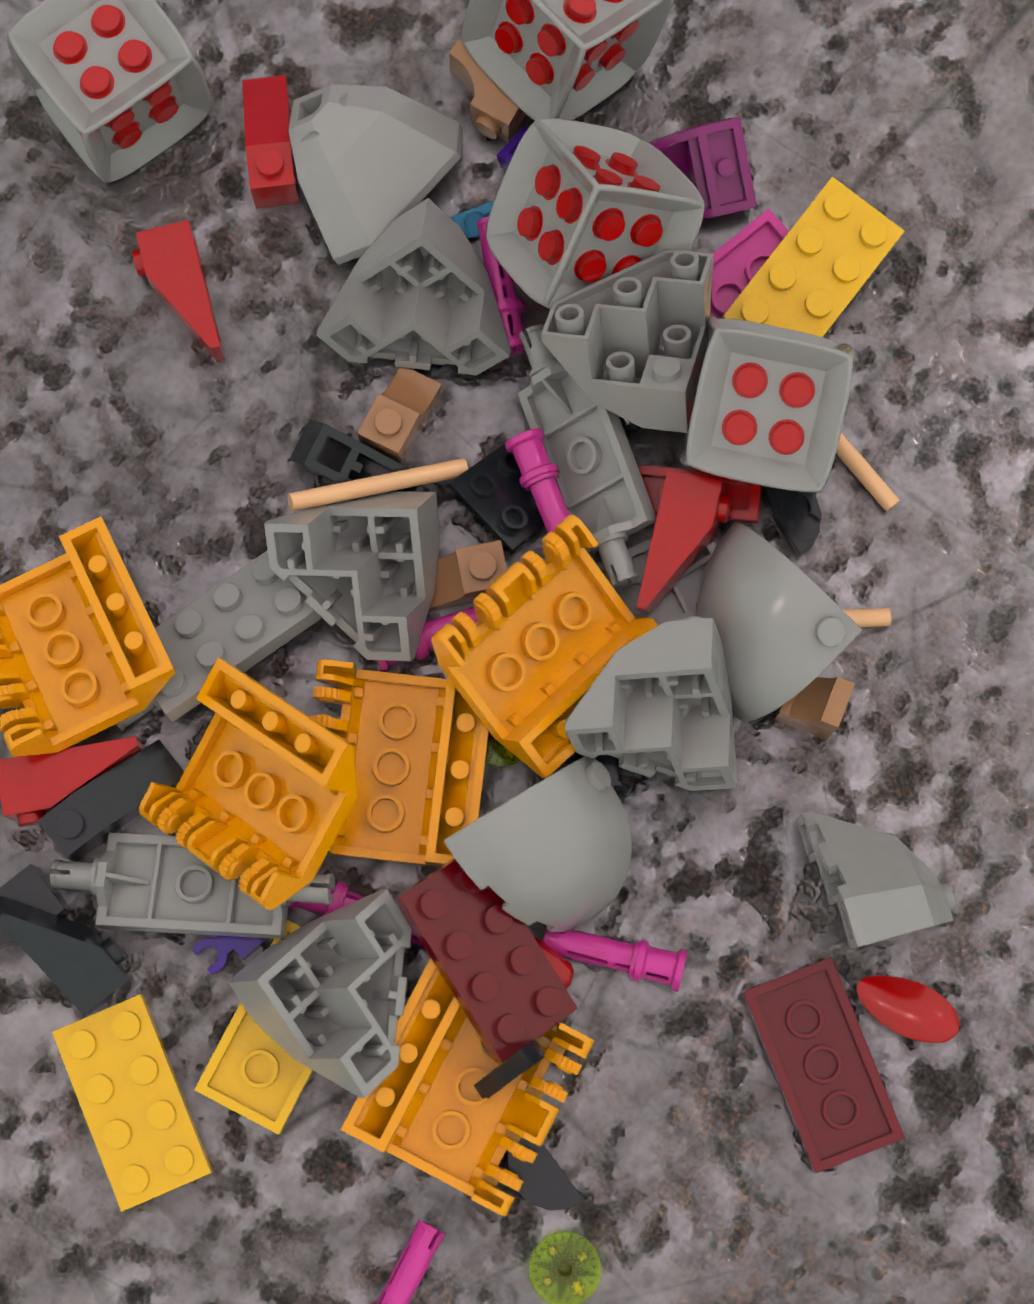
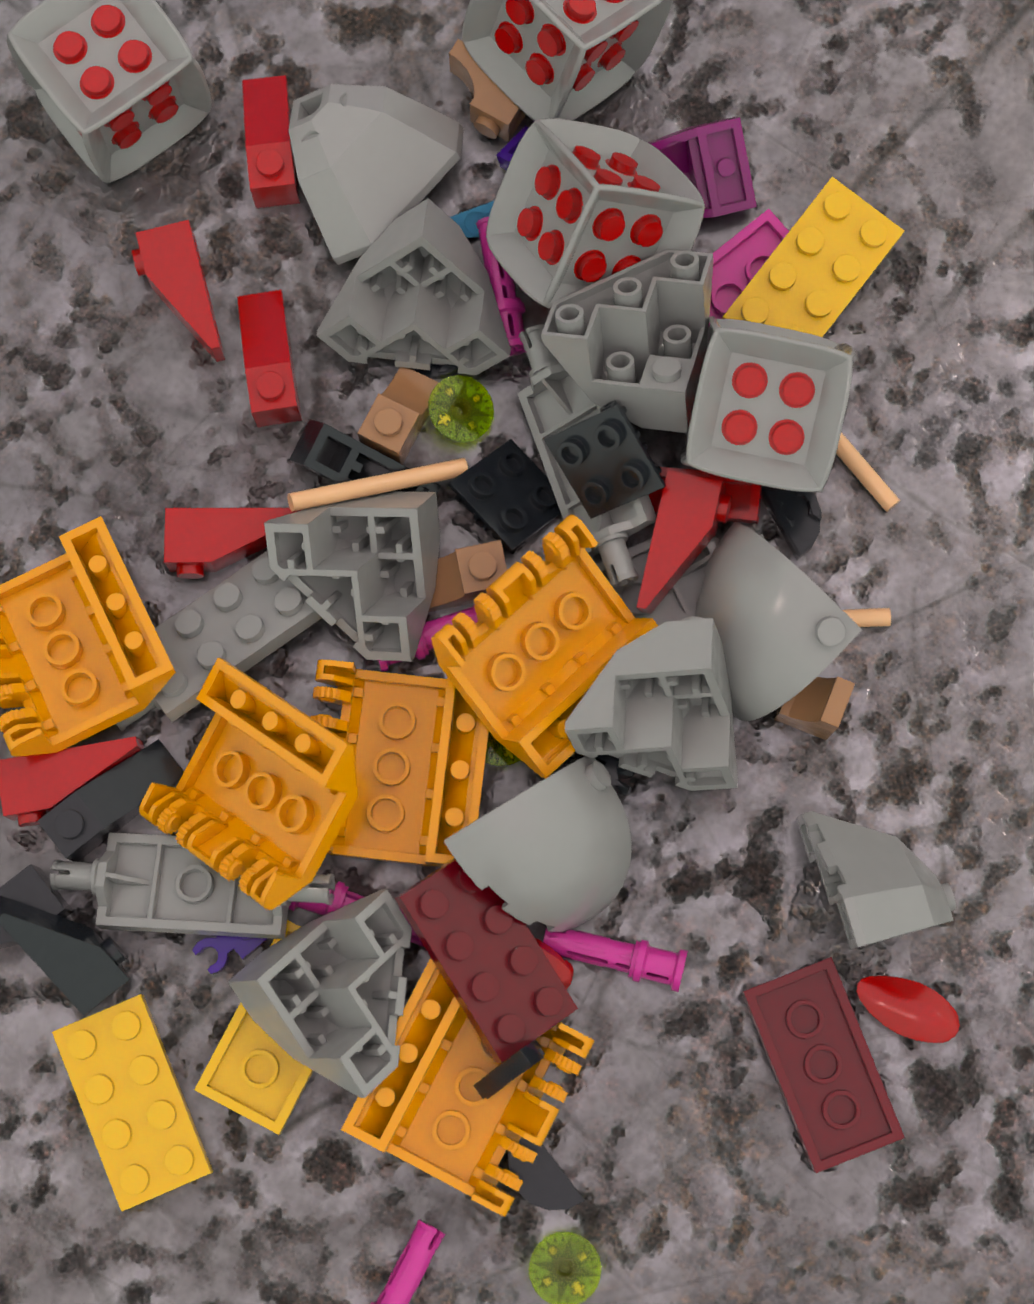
(213, 537): none -> red slope
(268, 359): none -> red slope
(460, 408): none -> clear neon green piece
(539, 475): dark pink pin -> none
(605, 460): none -> black hinge

